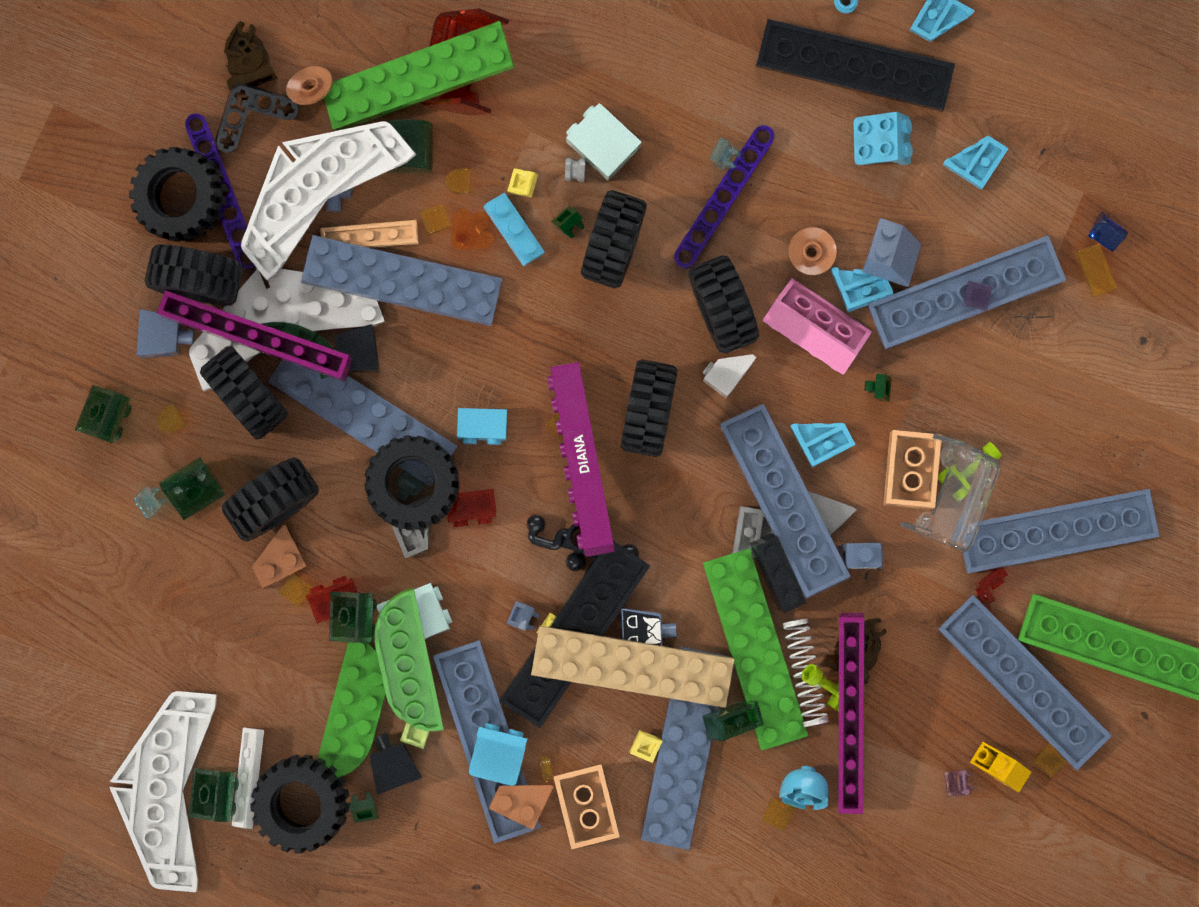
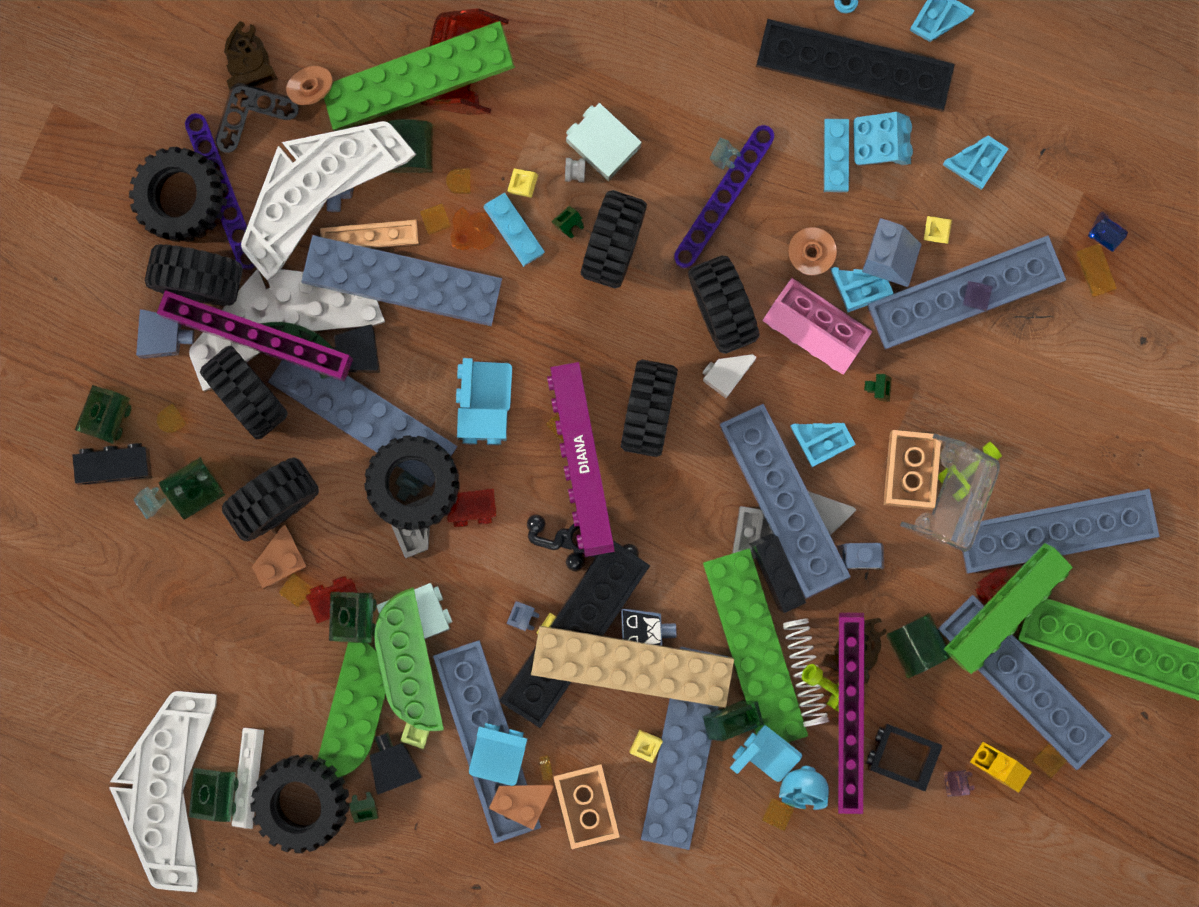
(111, 464): none -> black brick
(484, 385): none -> medium azure bracket
(768, 753): none -> medium azure bracket
(836, 155): none -> medium azure plate
(918, 645): none -> clear green brick
(927, 766): none -> black window
(937, 229): none -> light yellow tile
(1008, 608): none -> bright green brick

